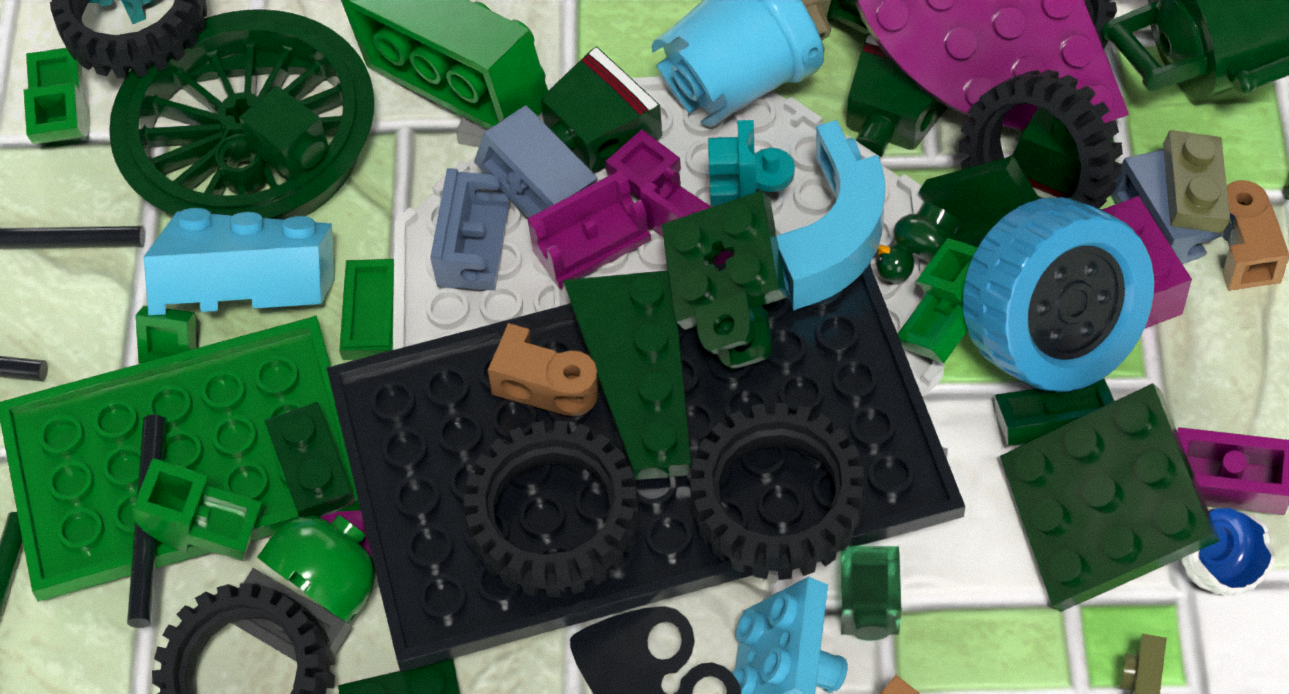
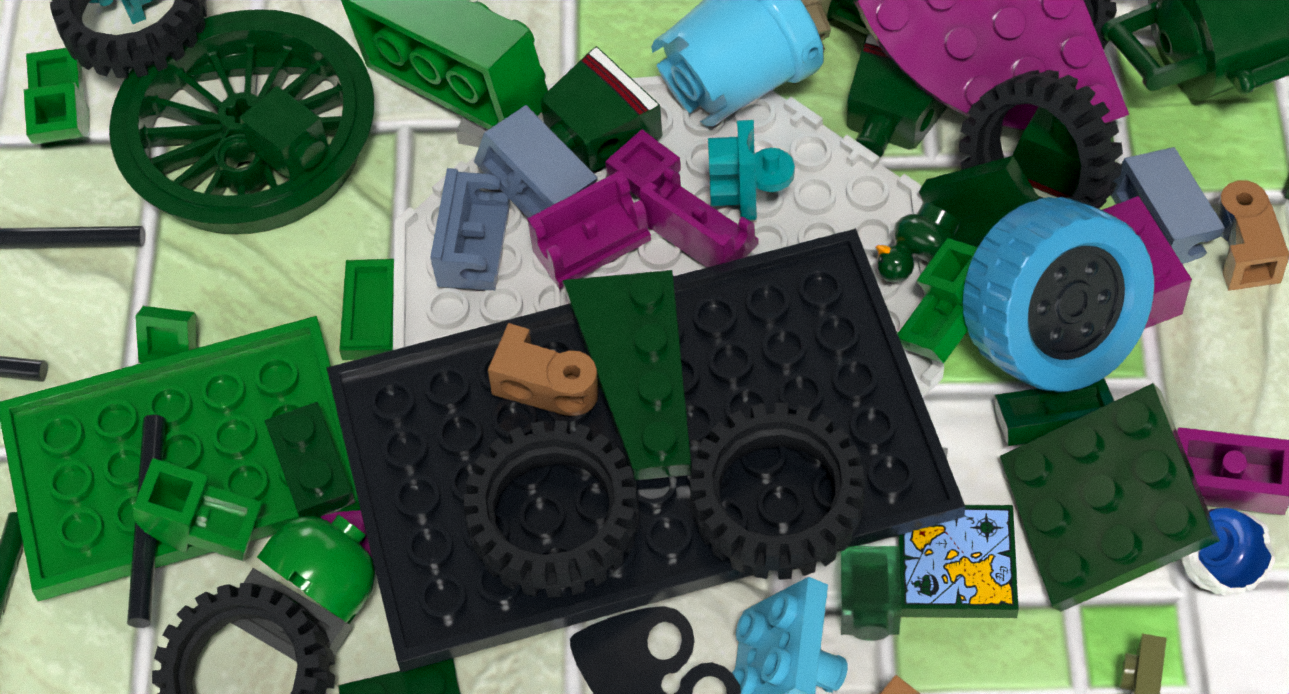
(239, 258): medium azure wedge -> none
(728, 301): dark green plate -> none
(840, 245): medium azure arch -> none
(961, 566): none -> tile
(1196, 181): olive plate -> none

